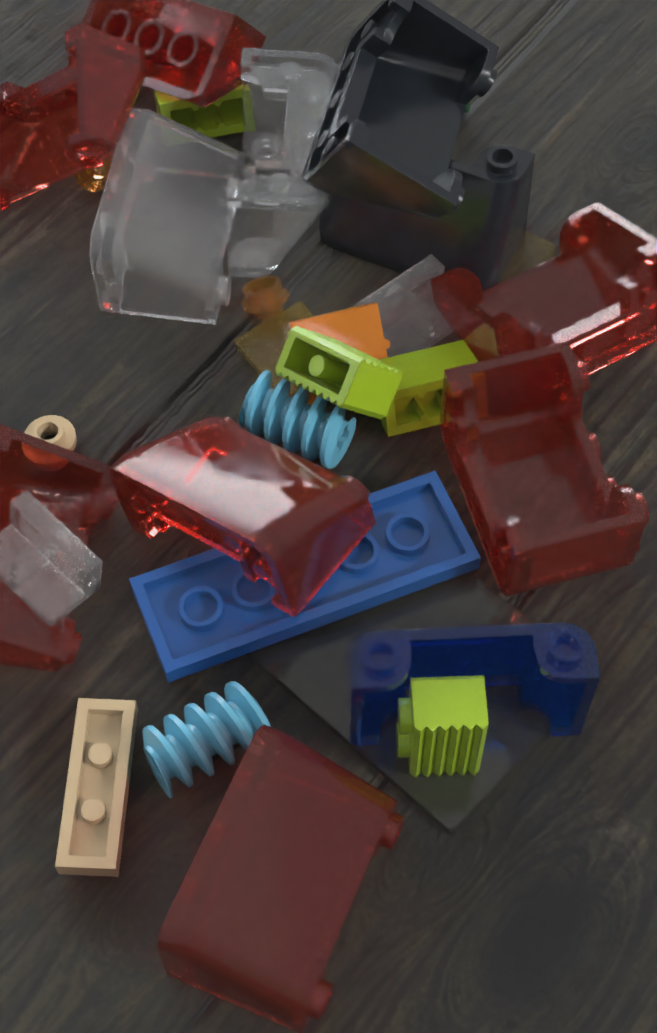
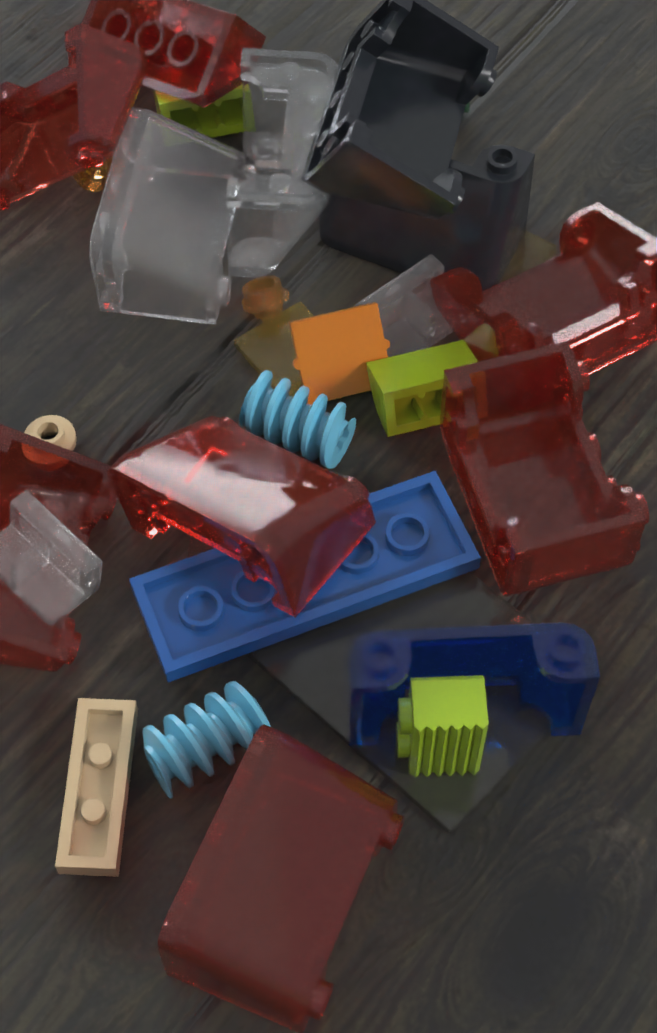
(338, 372): lime brick -> none

